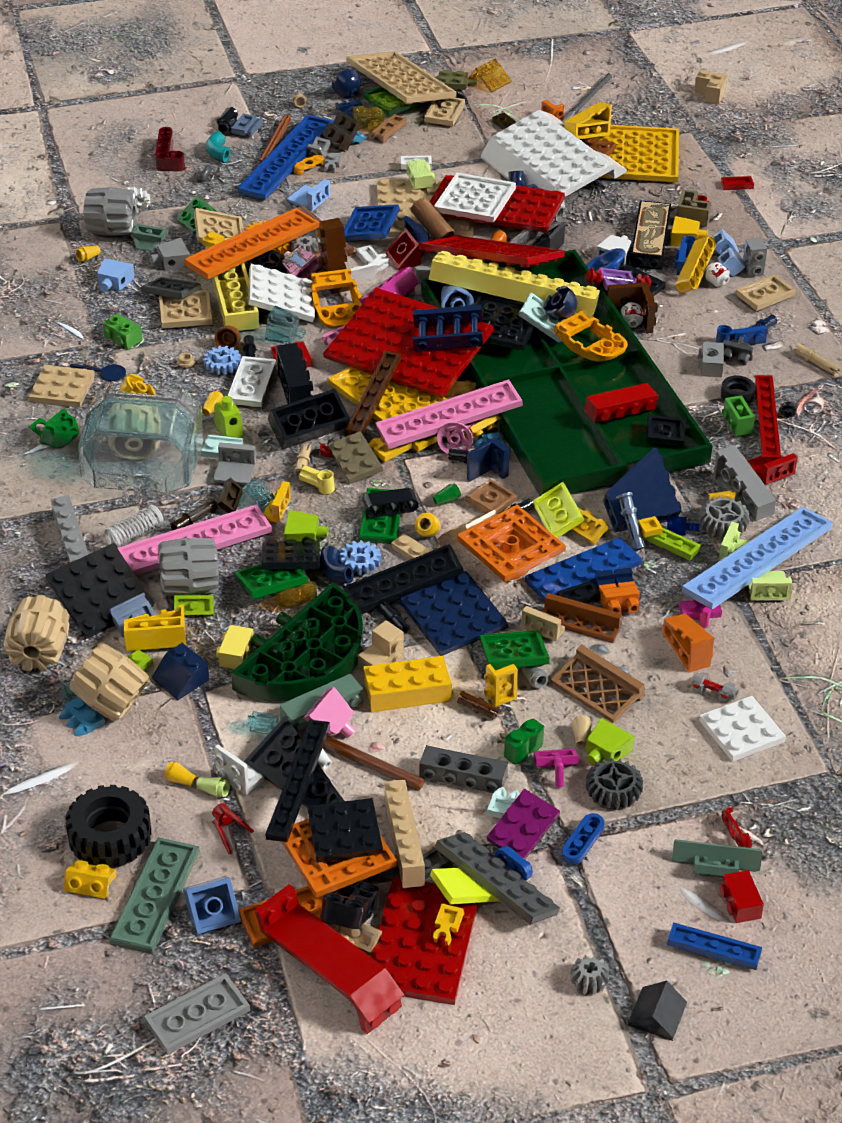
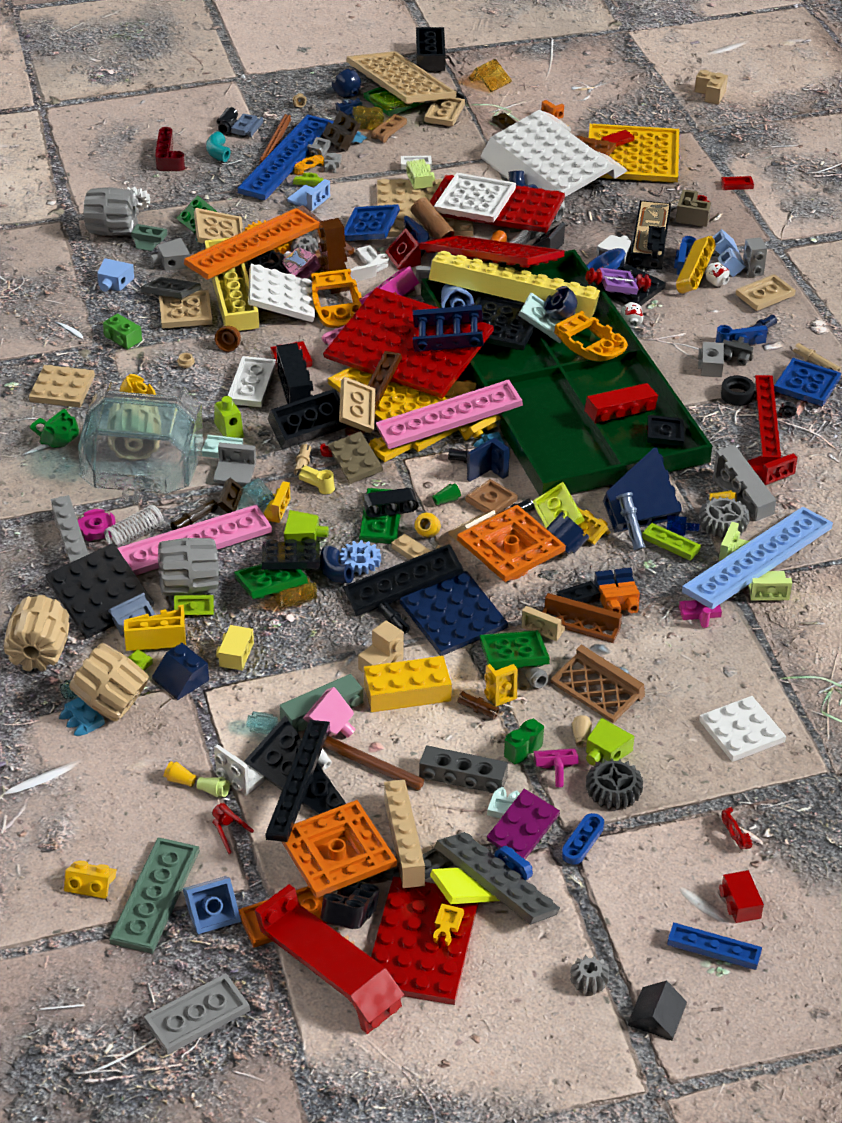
(86, 253): yellow cone -> none
(90, 530): none -> dark pink plate
(108, 805): black tyre -> none
(109, 373): dark blue piece -> none
(205, 173): dark grey arm -> none
(212, 239): yellow plate -> none
(212, 398): yellow cone -> none
(222, 360): light blue gear -> none
(249, 347): black axle -> none
(283, 326): clear light blue torso -> none
(306, 652): dark green brick -> none
(309, 179): none -> lime plate
(344, 830): black plate -> none
(357, 405): none -> tan plate
(364, 937): tan plate -> none
(430, 48): none -> black brick
(456, 80): olive plate -> none
(456, 435): bright pink dish -> none
(568, 533): none -> dark blue brick
(572, 112): dark grey piece -> none
(582, 567): blue plate -> none
(591, 122): yellow wedge -> none
(620, 138): none -> red tile
(639, 294): reddish brown bracket -> none
(650, 526): yellow plate -> none
(655, 240): none -> black hinge
(685, 227): yellow torso -> none
(689, 641): orange wedge -> none
(716, 858): sand green bracket -> none
(725, 692): light grey piece -> none
(738, 415): bright green brick -> none
(807, 382): none -> blue plate

